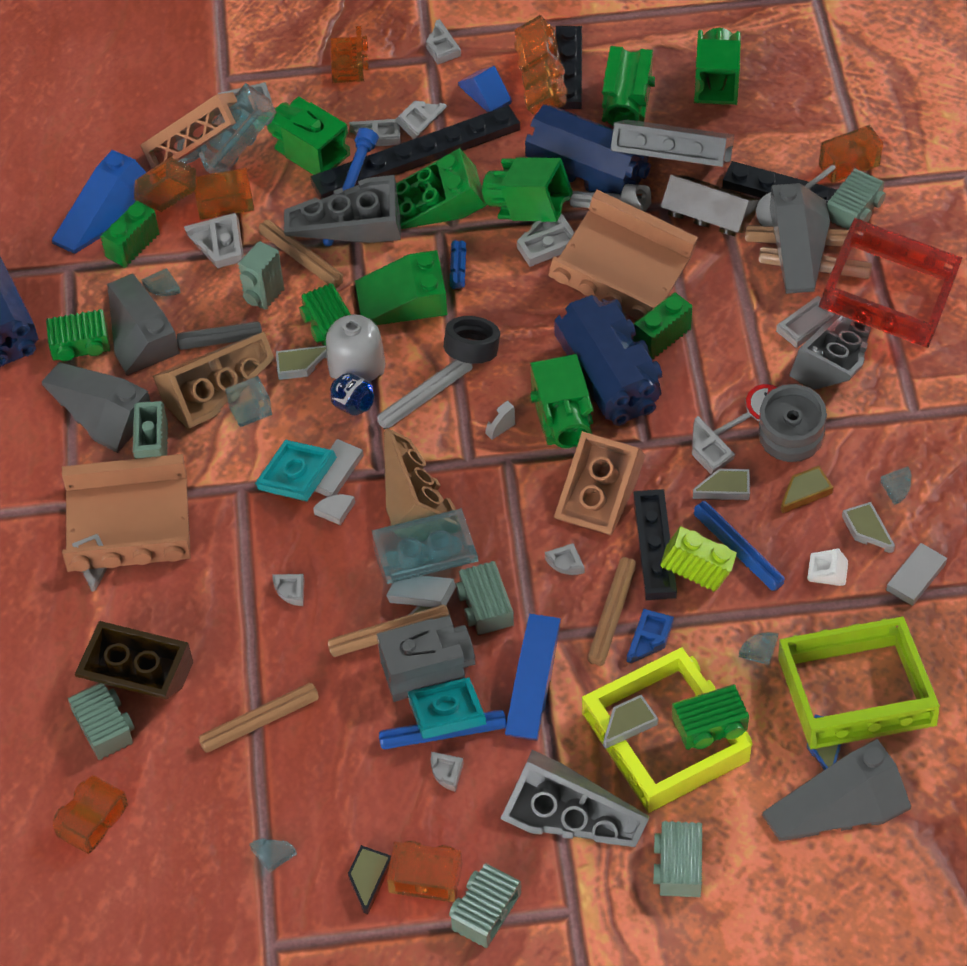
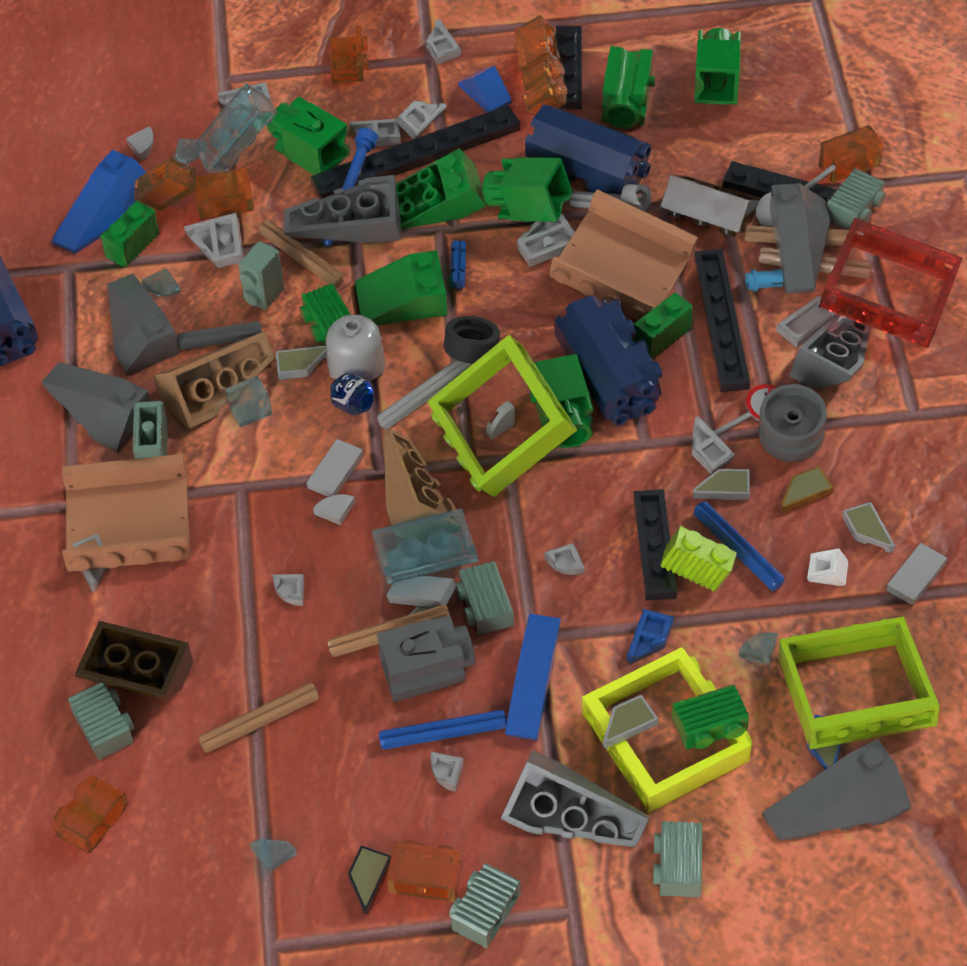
(77, 335): green brick -> none
(141, 142): none -> light grey tile
(185, 127): nougat fence -> none
(296, 470): teal tile -> none
(446, 708): teal tile -> none
(532, 449): none -> lime window
(599, 483): nougat slope -> none
(612, 611): medium nougat axle -> none
(672, 142): panel -> none
(721, 320): none -> black plate
(763, 279): none -> dark azure pin
(897, 484): clear light blue tile -> none

